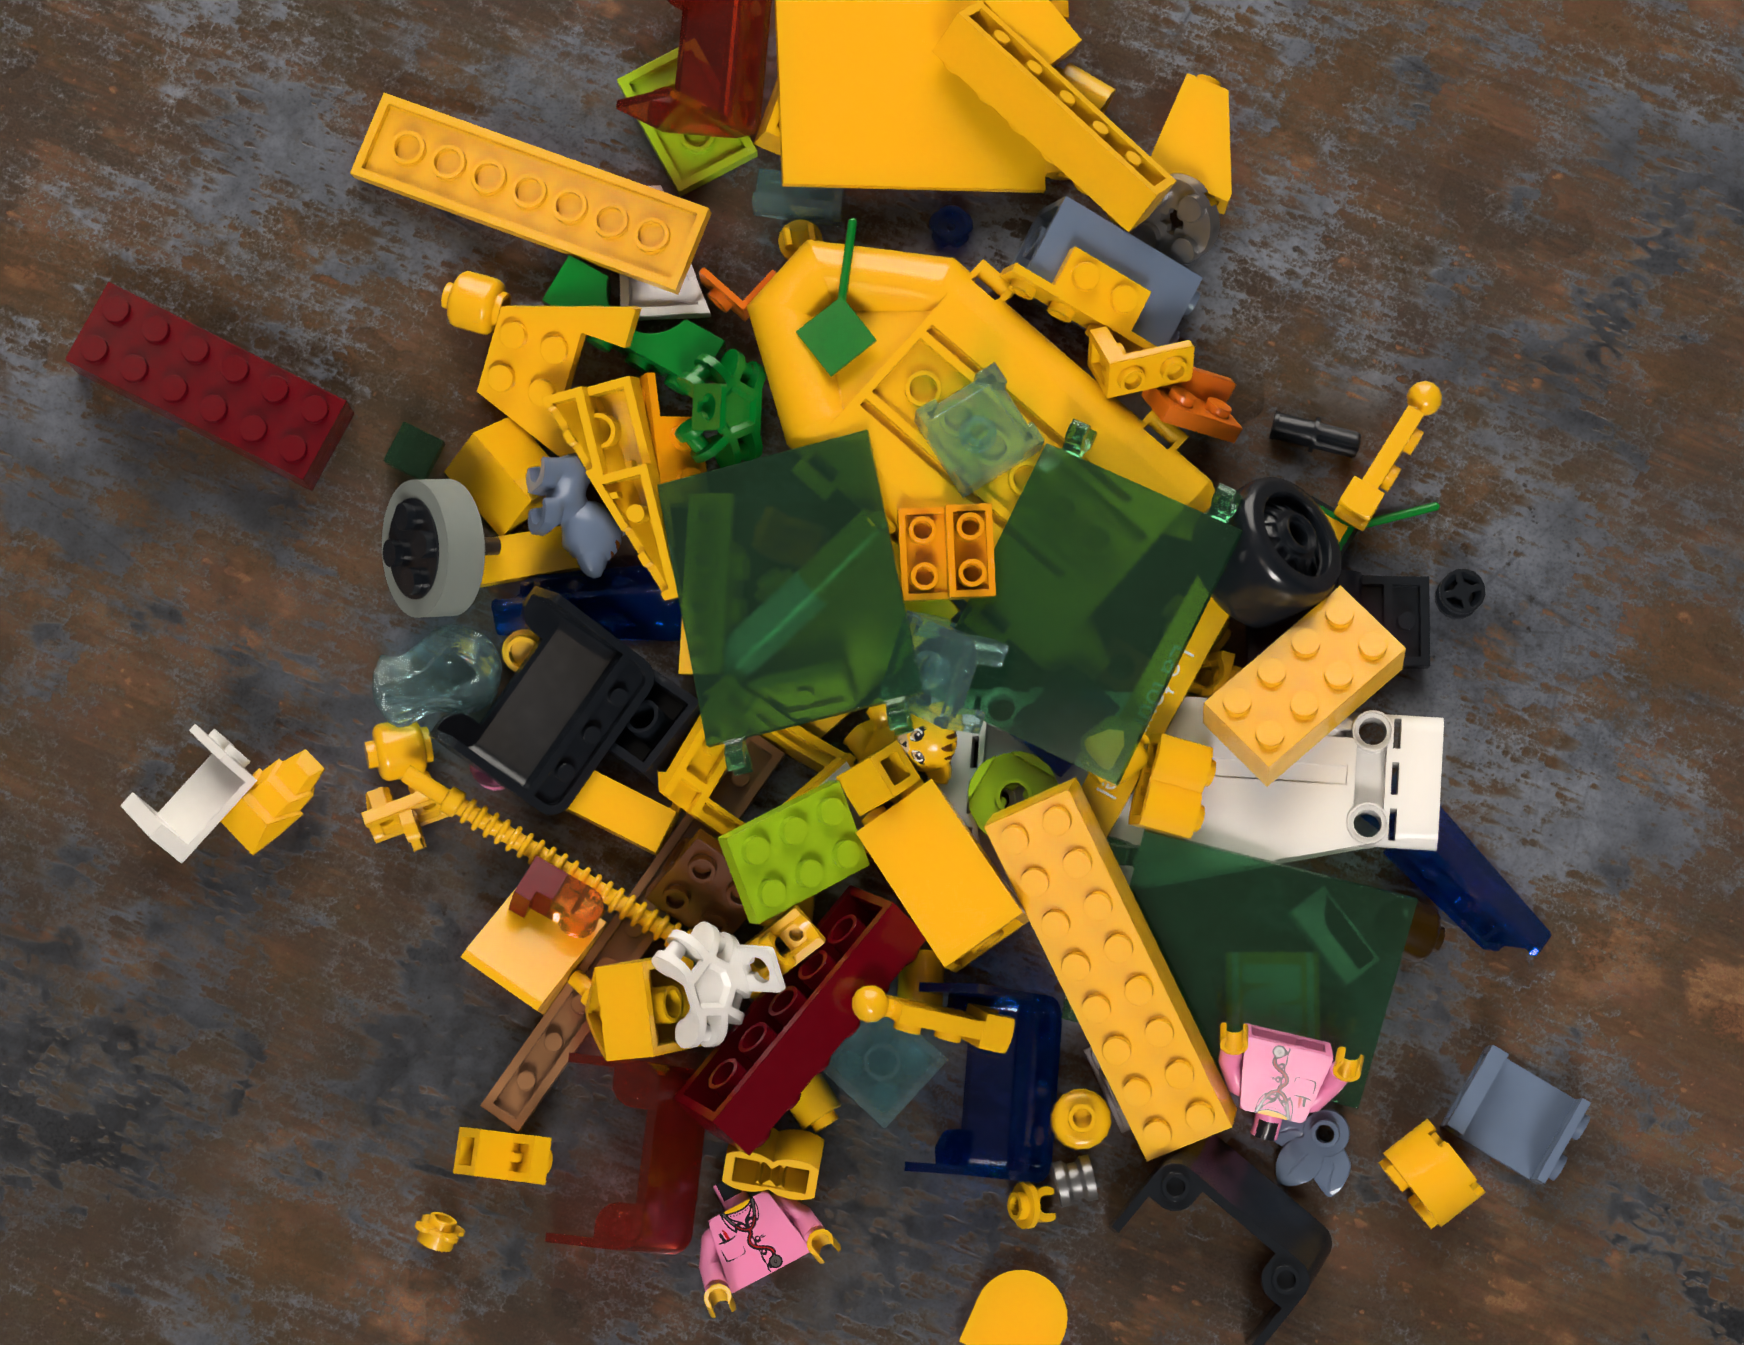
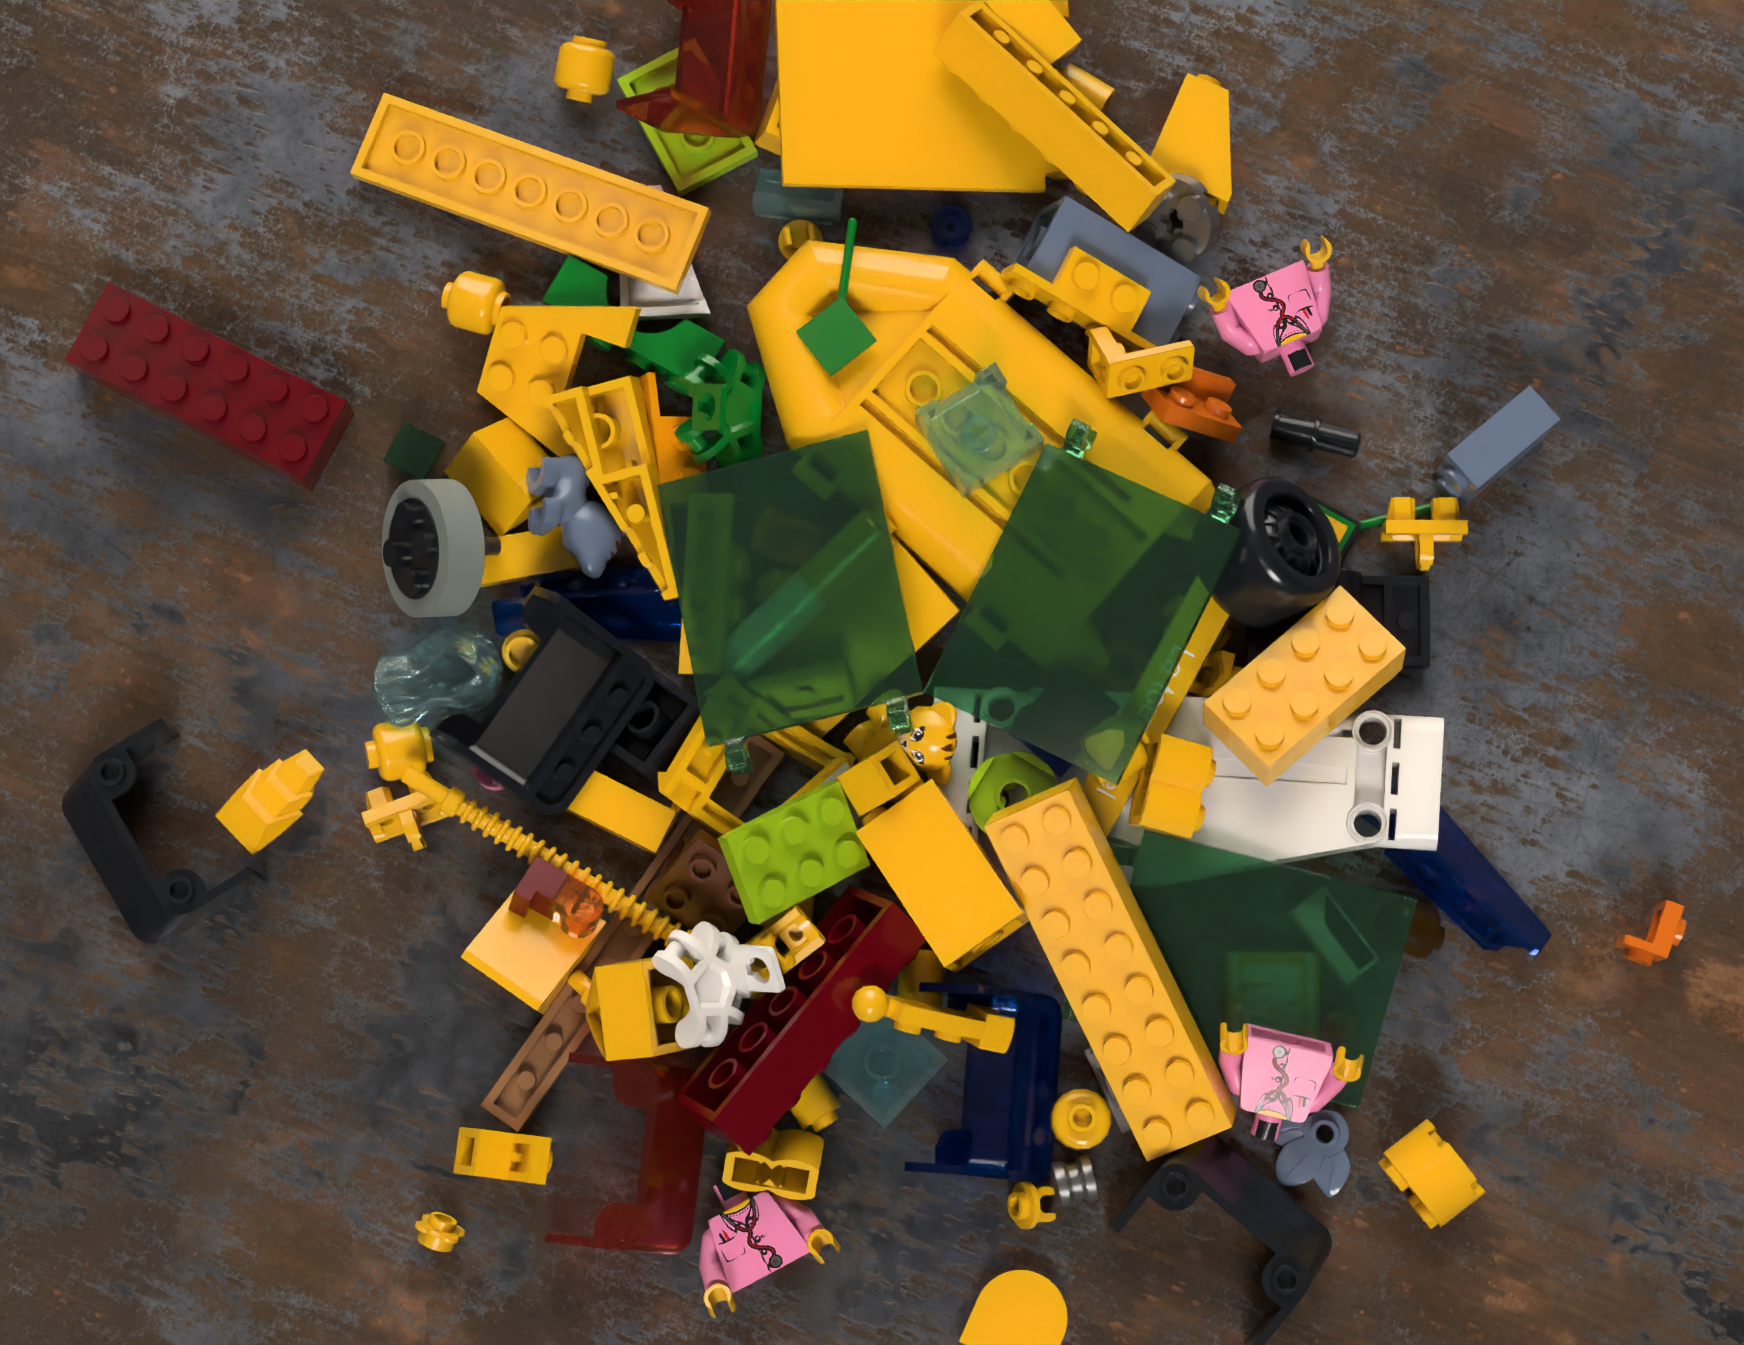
(150, 905): none -> black windscreen
(199, 802): white panel -> none
(584, 68): none -> yellow head
(725, 298): orange bracket -> none
(946, 552): light orange slope -> none
(946, 670): clear light blue panel -> none
(1277, 310): none -> bright pink torso
(1364, 495): yellow plate -> none
(1443, 526): none -> yellow hips
(1468, 590): black wheel -> none
(1495, 446): none -> sand blue brick
(1516, 1117): sand blue panel -> none
(1664, 931): none -> orange bracket

